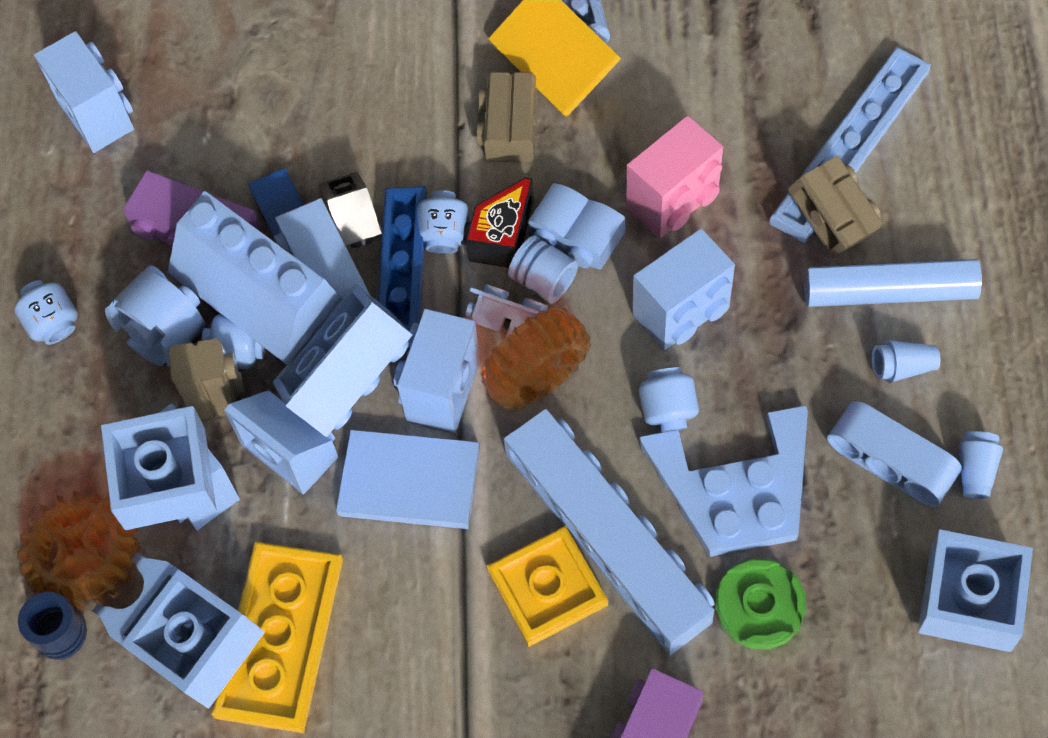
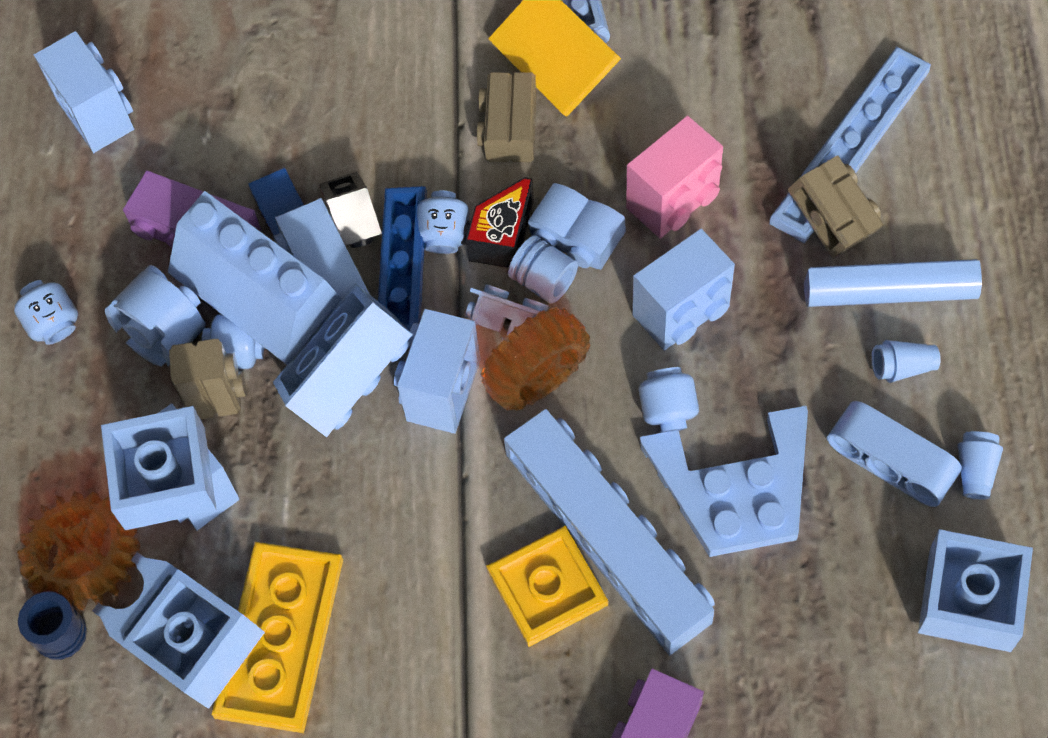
(282, 439): light blue slope -> none
(408, 479): light blue tile -> none
(751, 614): bright green tile -> none

